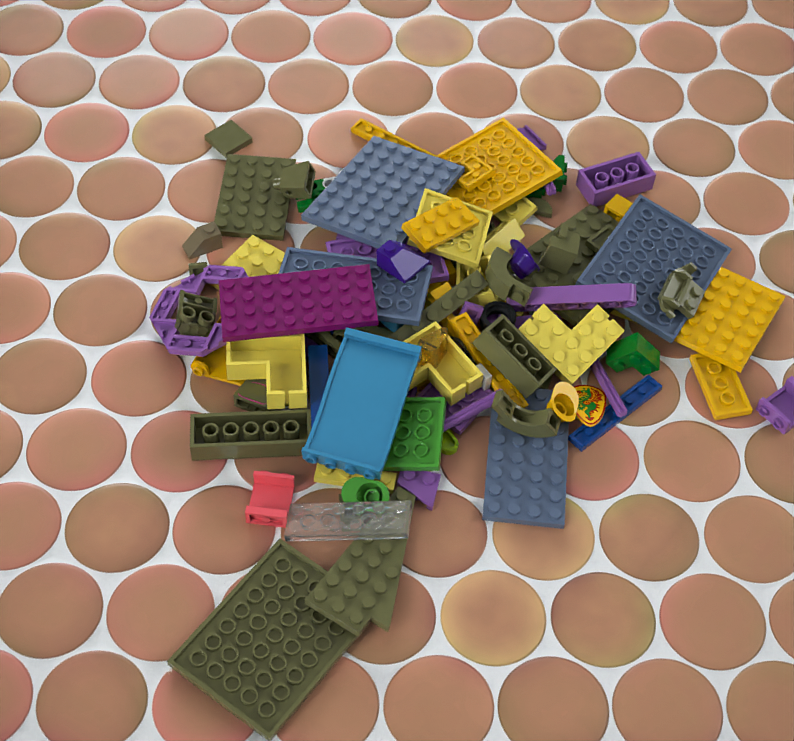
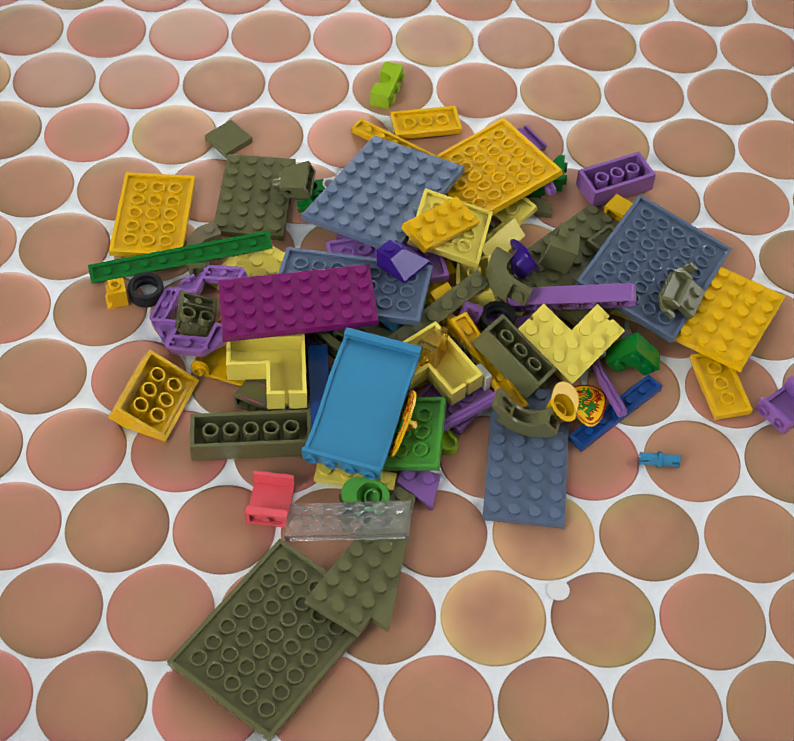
(116, 294): none -> yellow window
(141, 279): none -> black tyre
(152, 213): none -> yellow plate
(153, 397): none -> yellow slope
(180, 256): none -> green plate
(390, 82): none -> lime arch
(405, 422): none -> shield
(426, 122): none -> yellow plate
(477, 173): yellow tile -> none
(558, 590): none -> white sticker
(659, 459): none -> dark azure pin

